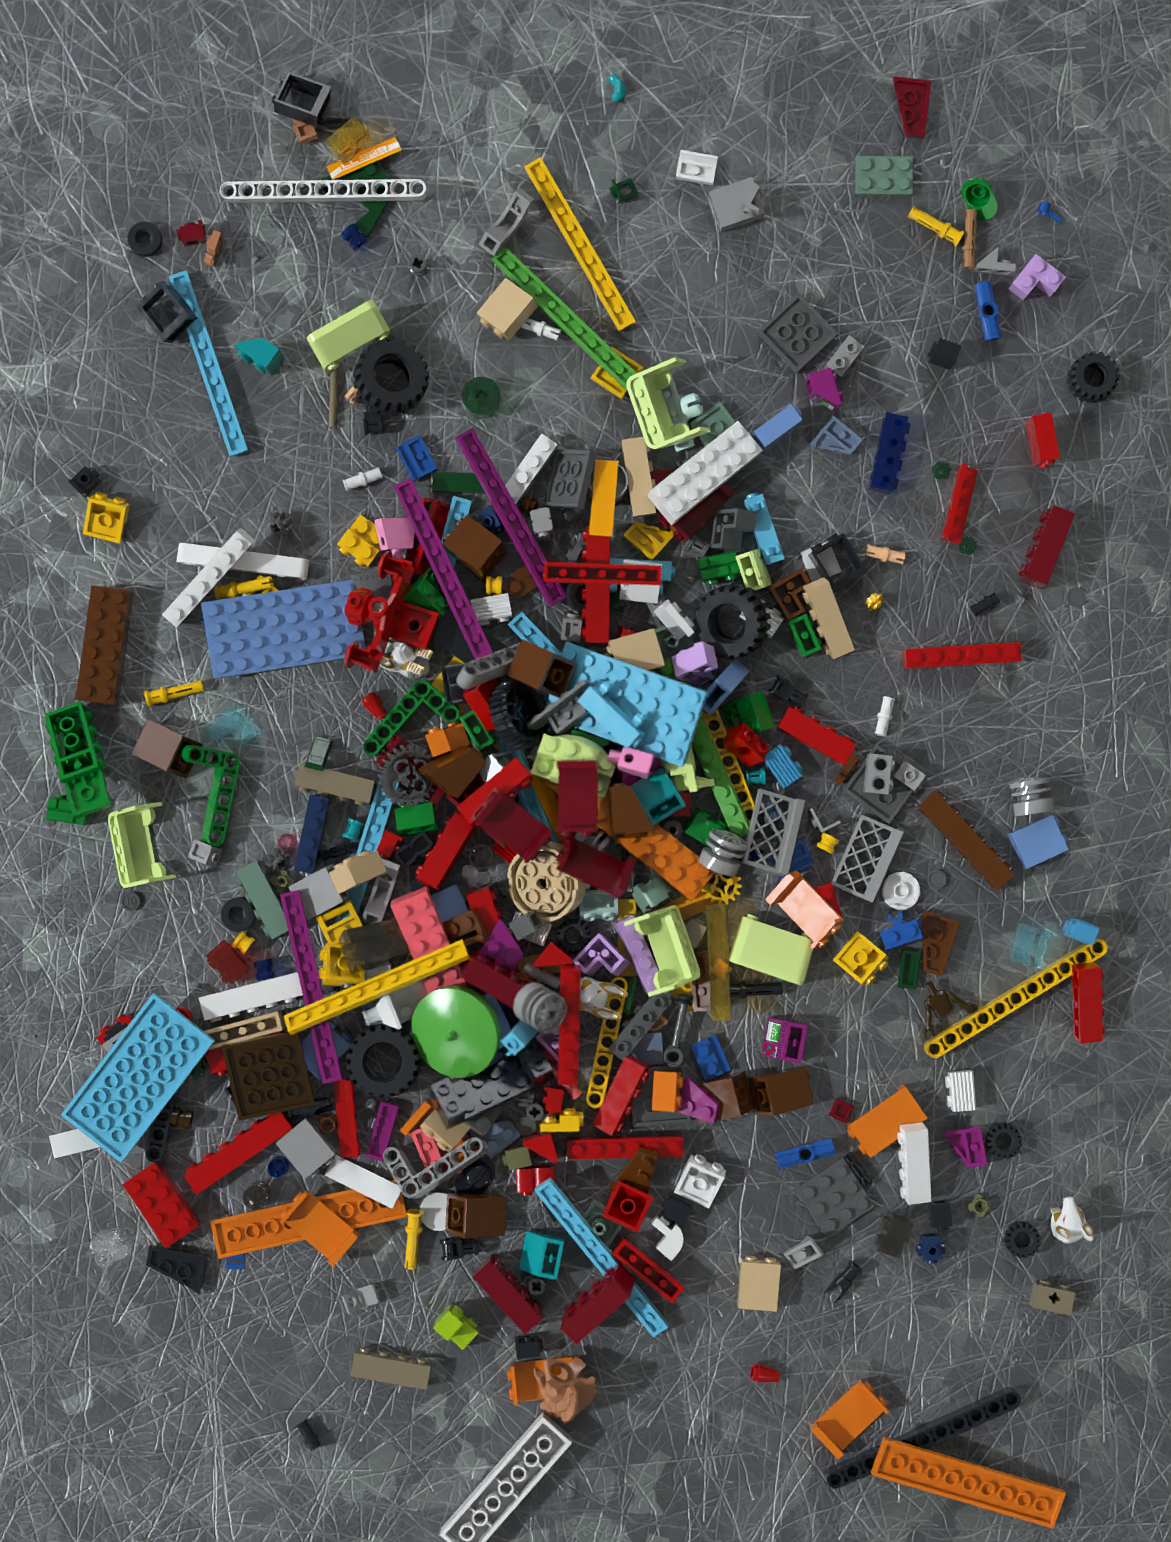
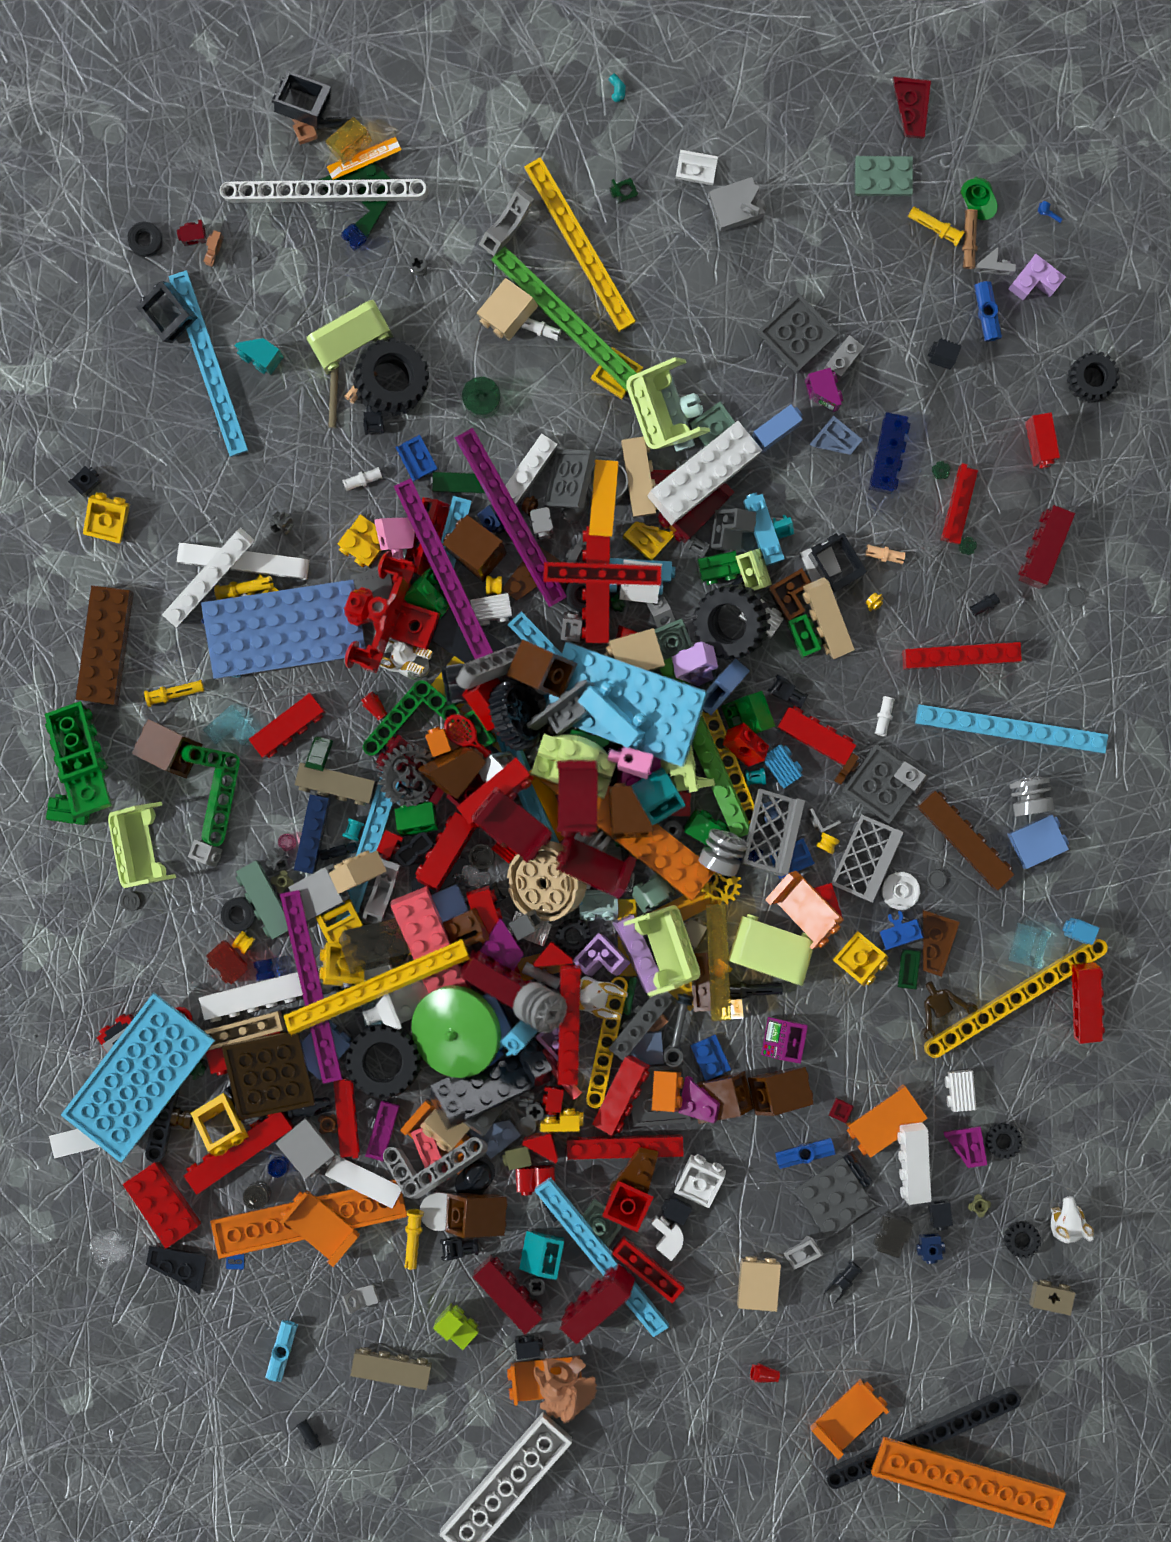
(212, 1109): none -> yellow window
(284, 1339): none -> medium azure piece
(287, 725): none -> red brick
(480, 747): none -> red piece
(670, 616): white bracket -> none
(741, 1008): none -> bracket
(783, 527): none -> teal tile
(873, 773): light grey brick -> none
(1011, 729): none -> medium azure plate

